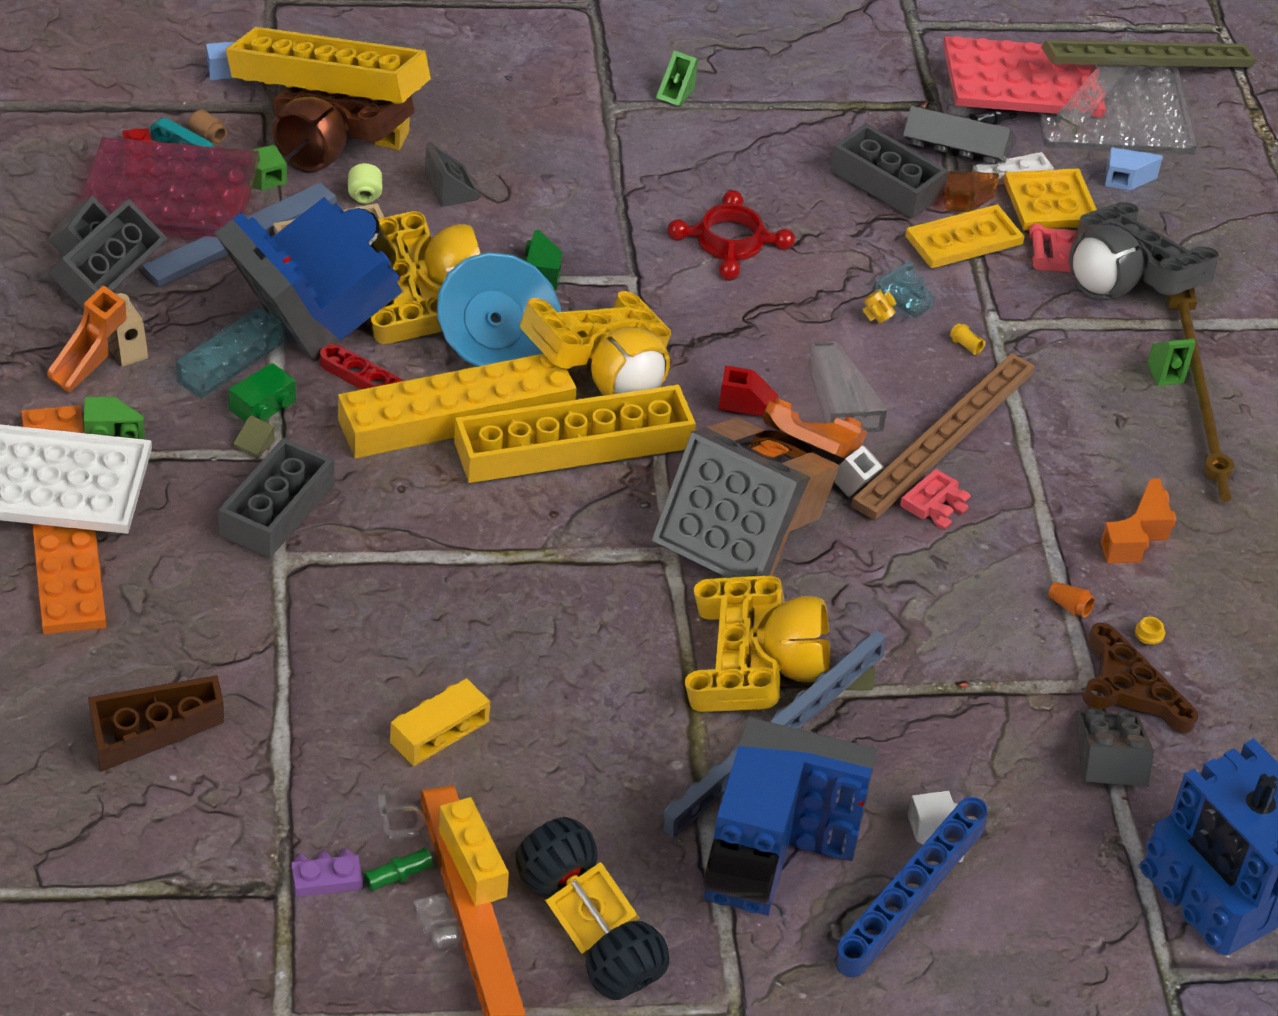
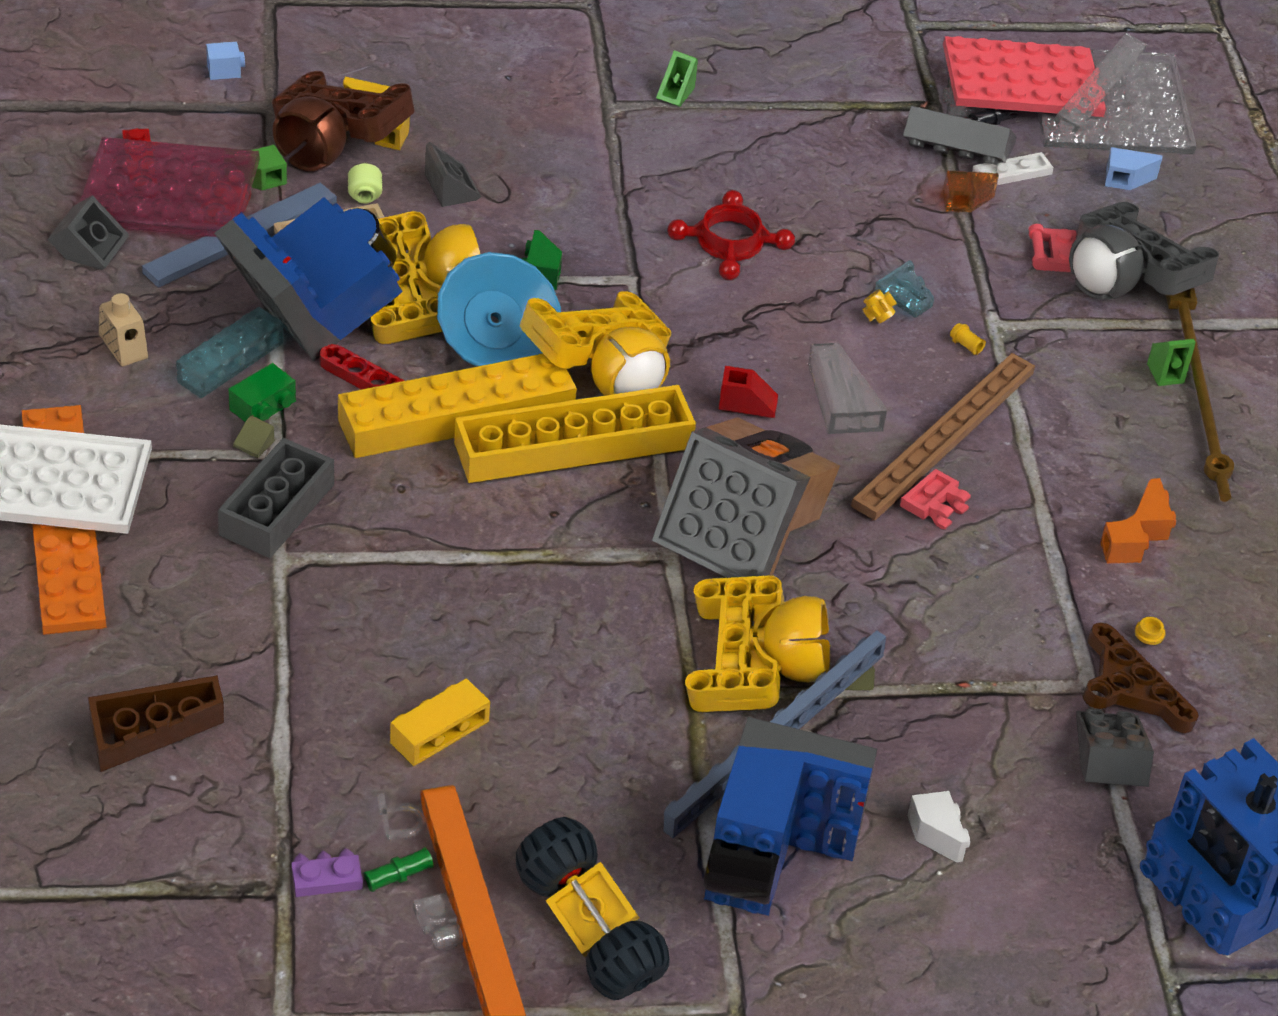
(89, 344): orange arch -> none
(108, 253): dark grey brick -> none
(112, 418): bright green slope -> none
(170, 132): teal beam -> none
(207, 126): medium nougat brick -> none
(329, 64): yellow brick -> none
(473, 851): yellow brick -> none
(834, 437): orange slope -> none
(857, 471): white slope -> none
(888, 170): dark grey brick -> none
(909, 899): blue beam -> none
(964, 236): yellow plate -> none
(1049, 197): yellow plate -> none
(1073, 599): orange cone -> none
(1147, 53): olive plate -> none

